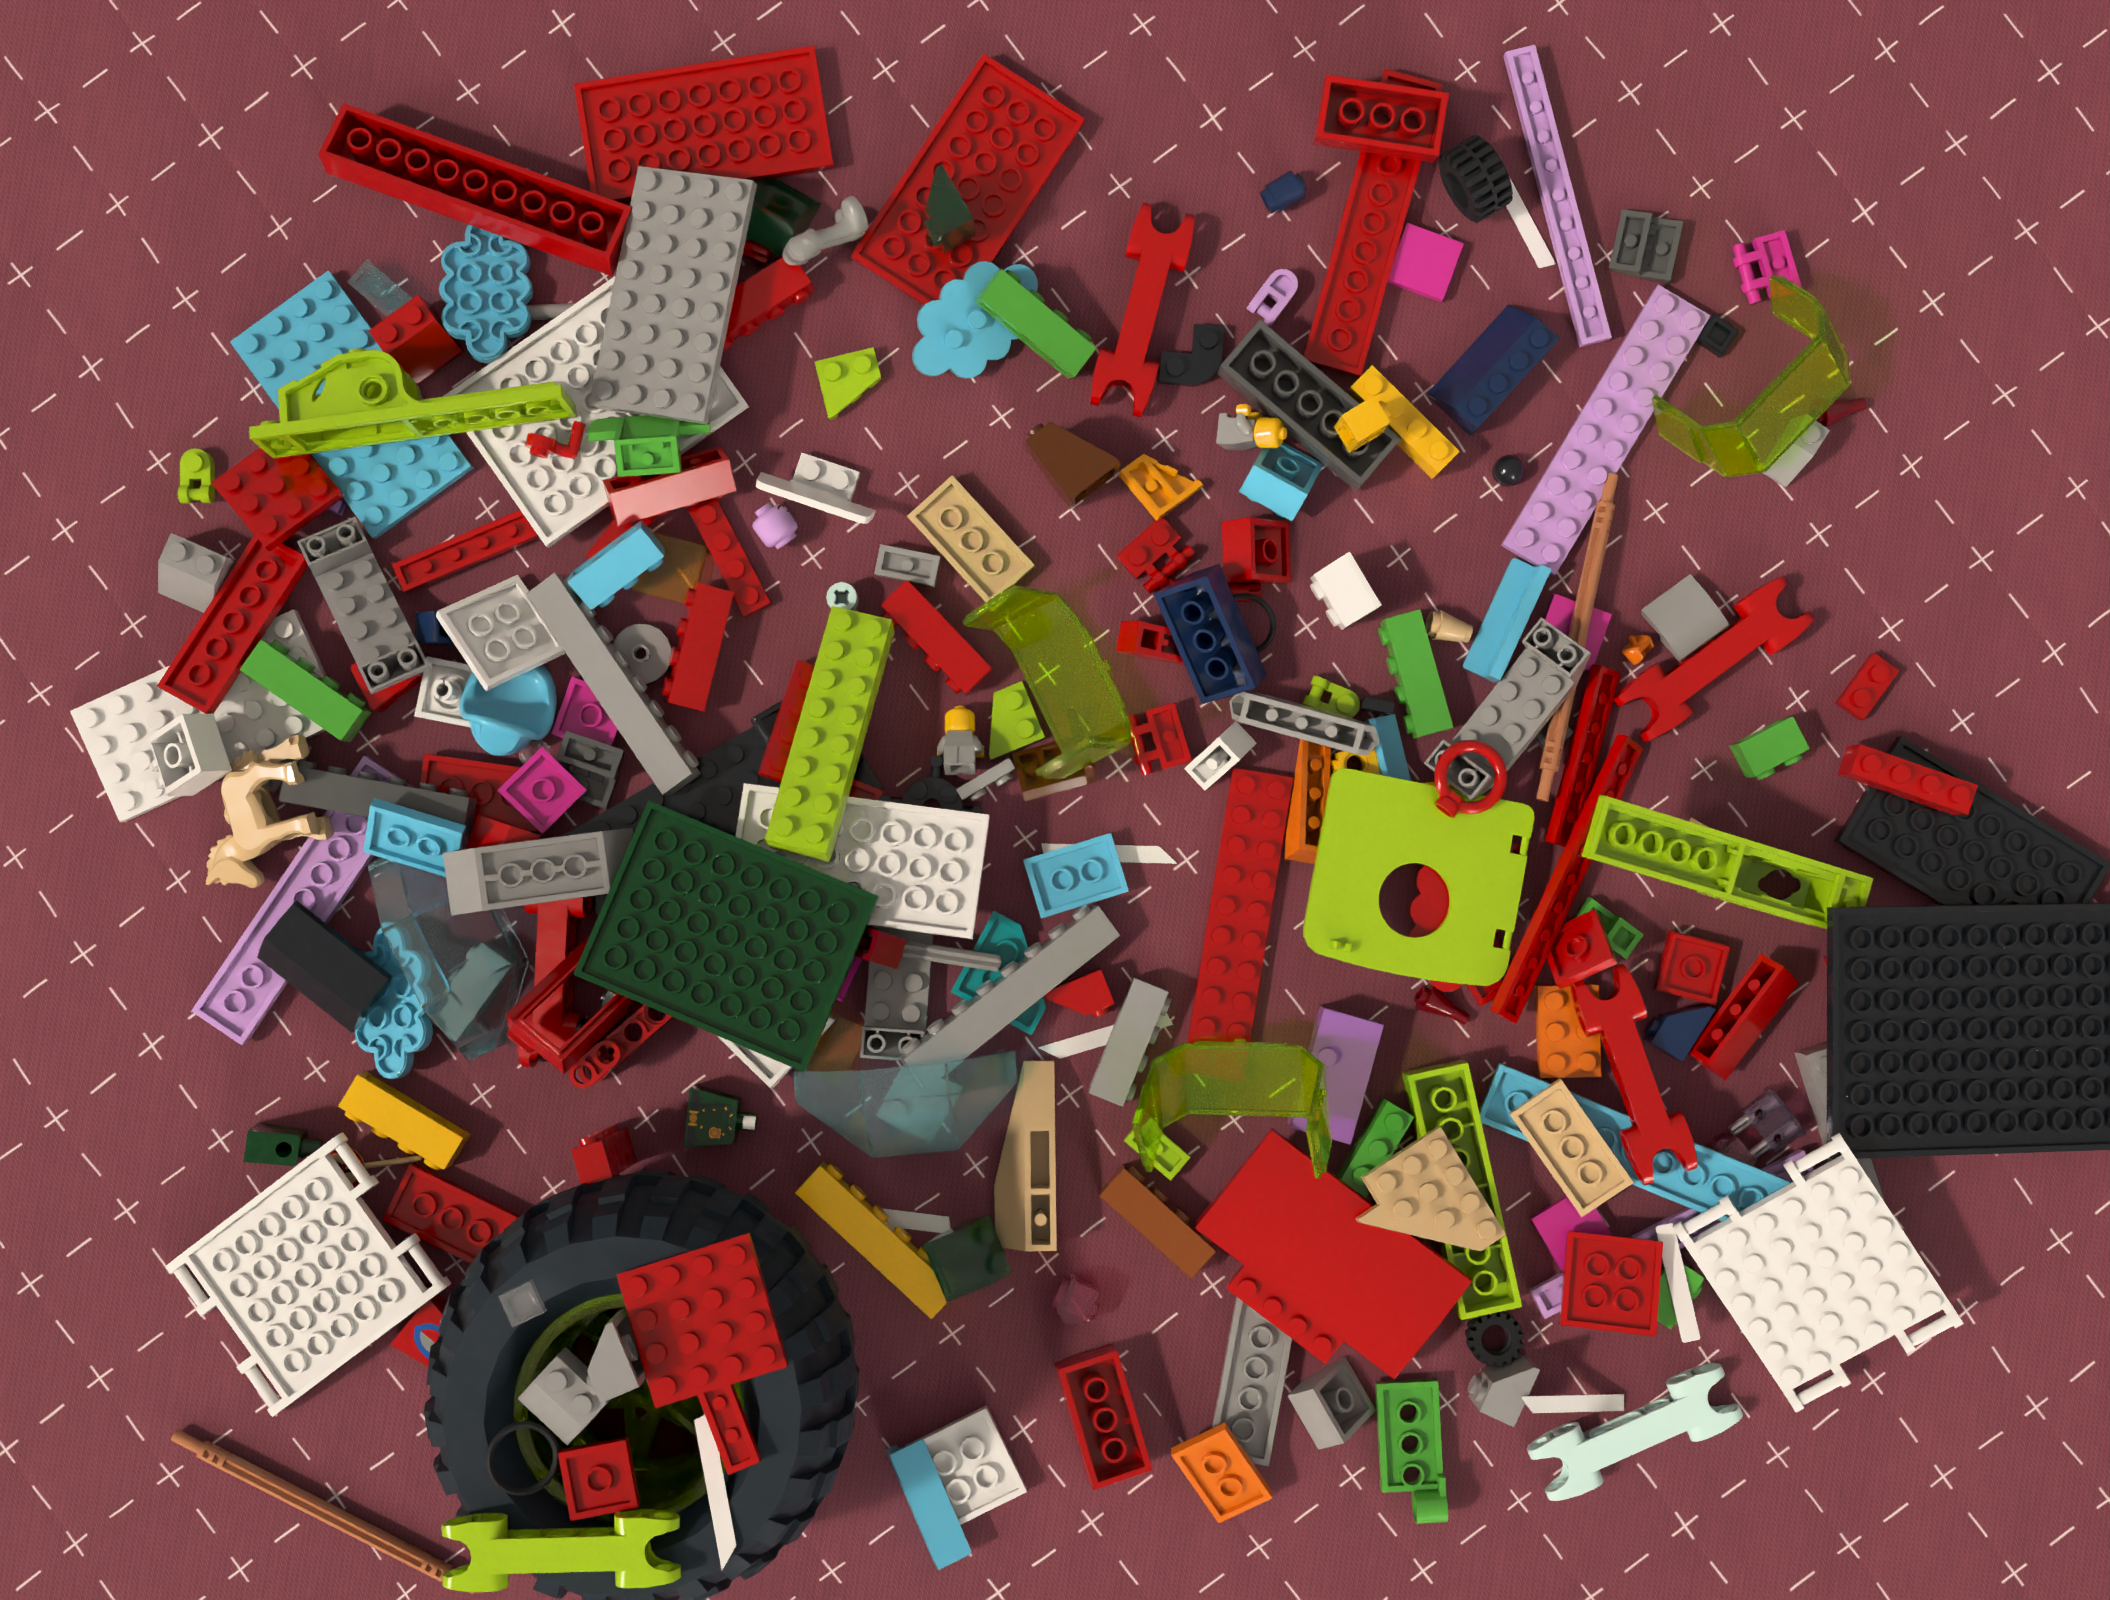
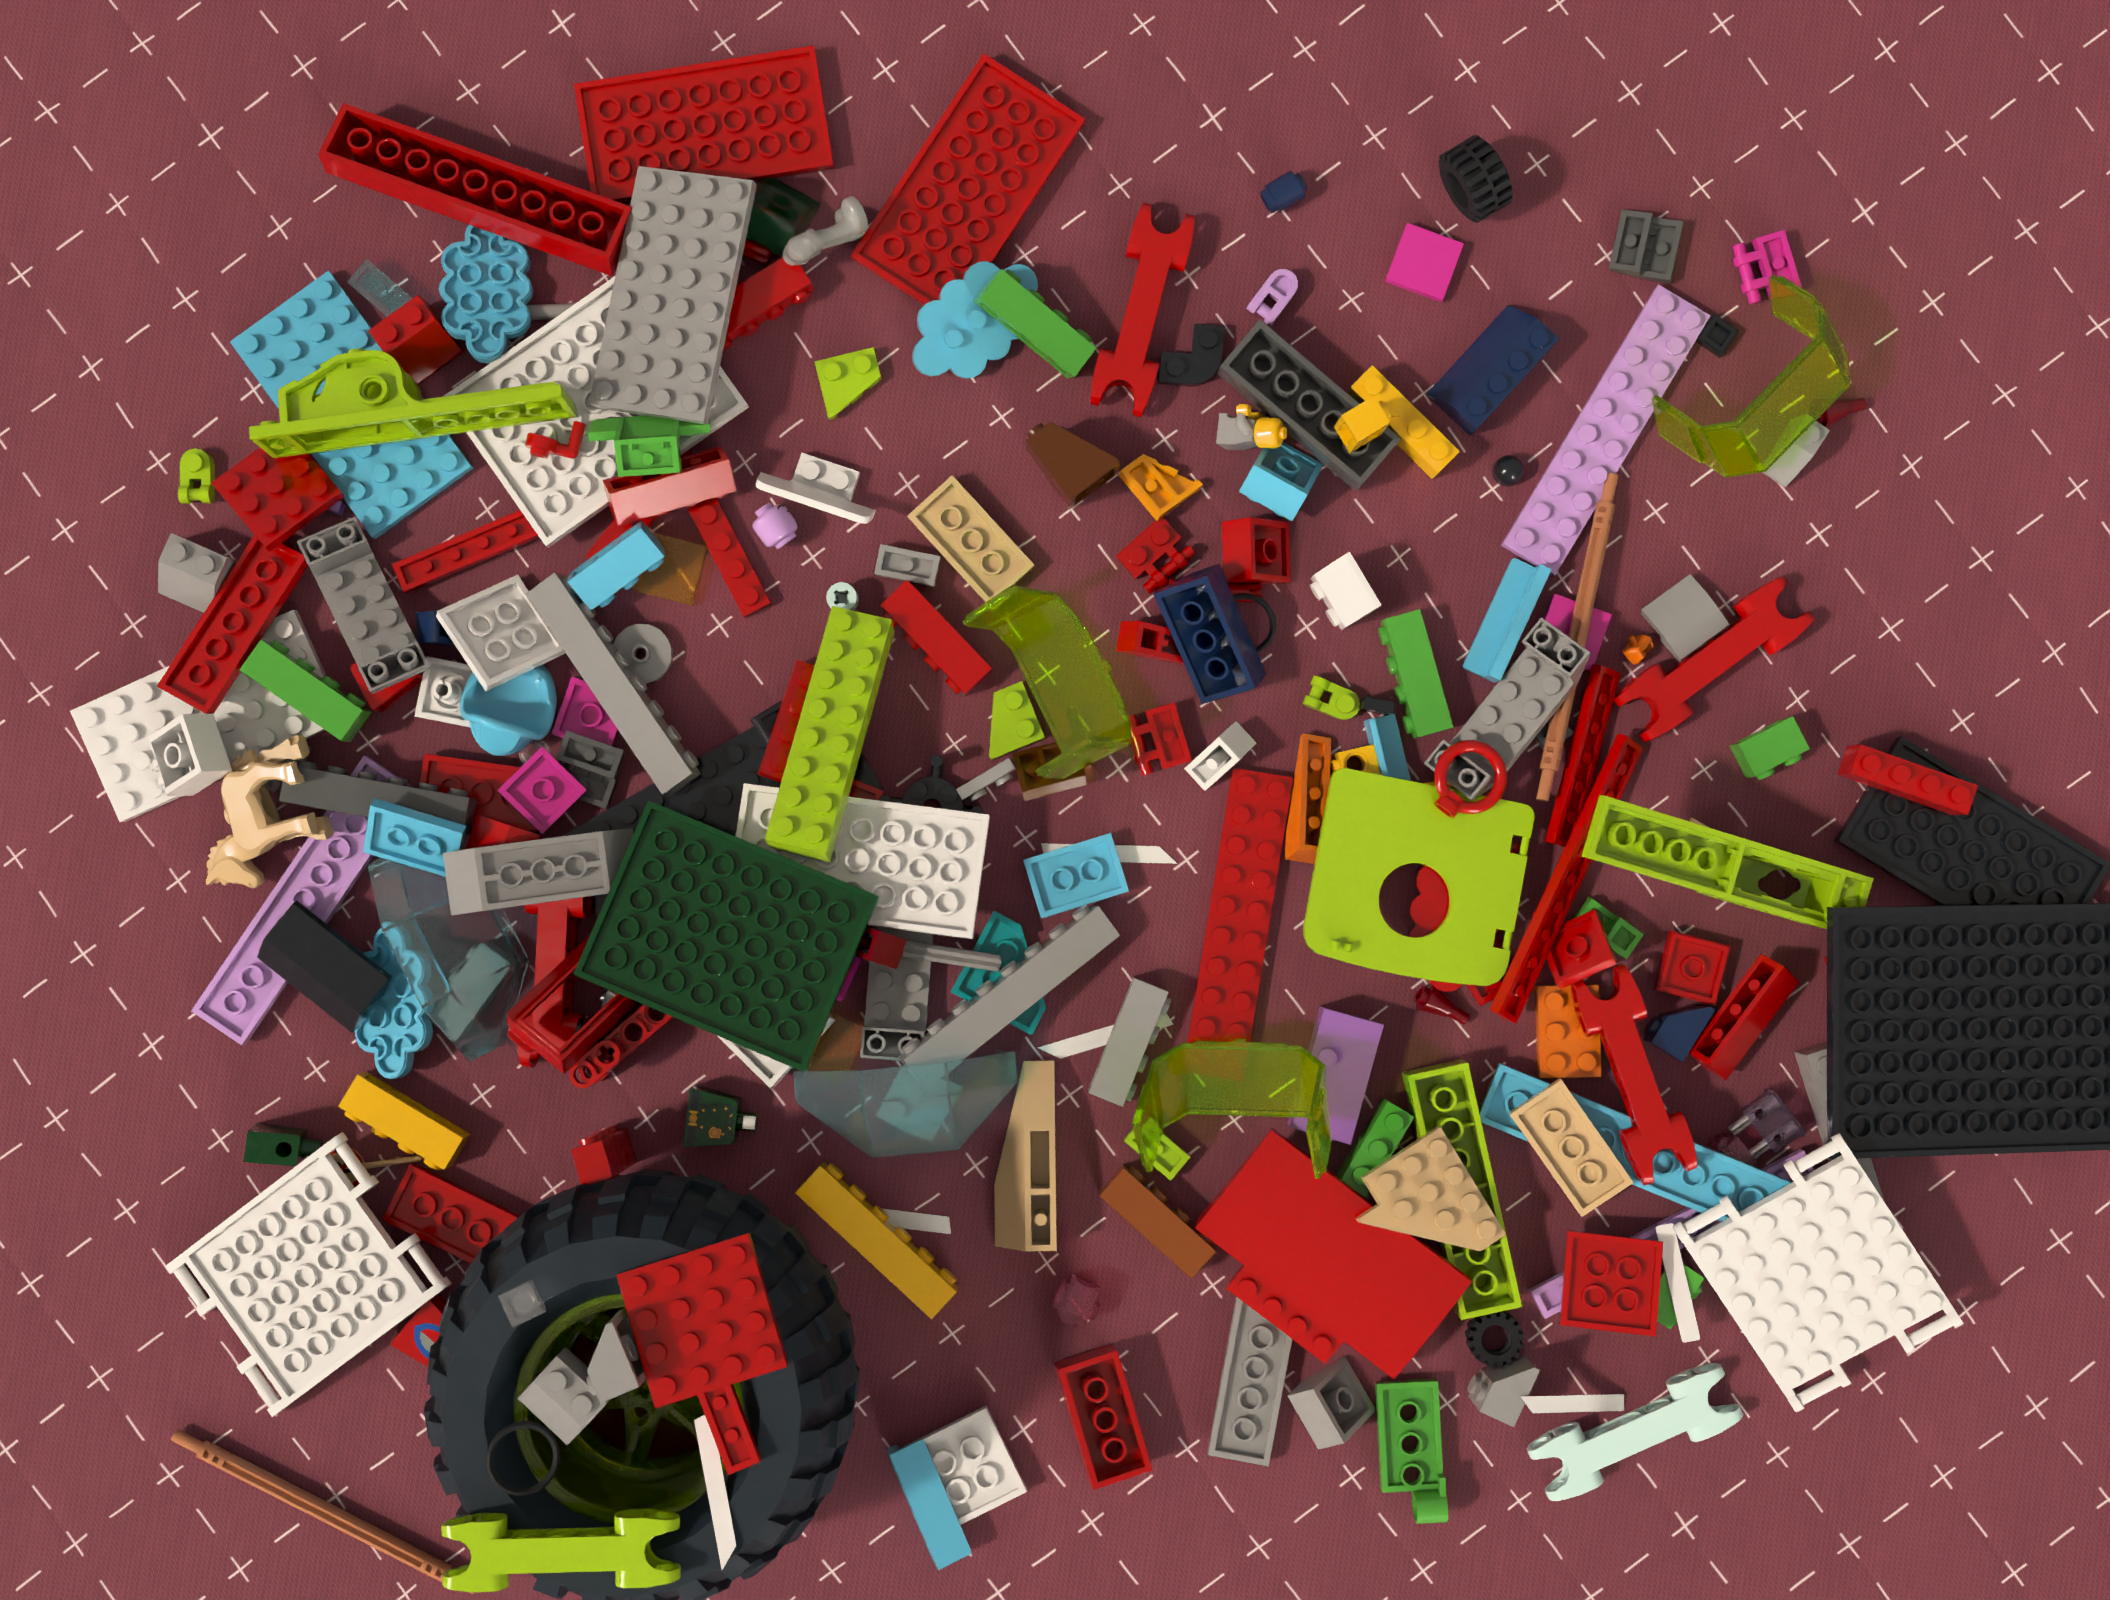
(599, 1478): red plate -> none
(698, 646): red brick -> none
(947, 215): clear green slope -> none
(959, 744): light grey piece -> none
(967, 1257): clear green slope -> none
(1084, 994): red slope -> none
(1221, 1472): orange plate -> none
(1304, 722): light grey brick -> none
(1363, 254): red plate -> none
(1380, 118): red brick -> none
(1447, 628): tan cone -> none
(1529, 231): white sticker -> none
(1557, 196): lavender plate -> none
(1562, 1216): dark pink tile -> none
(1867, 686): red plate -> none

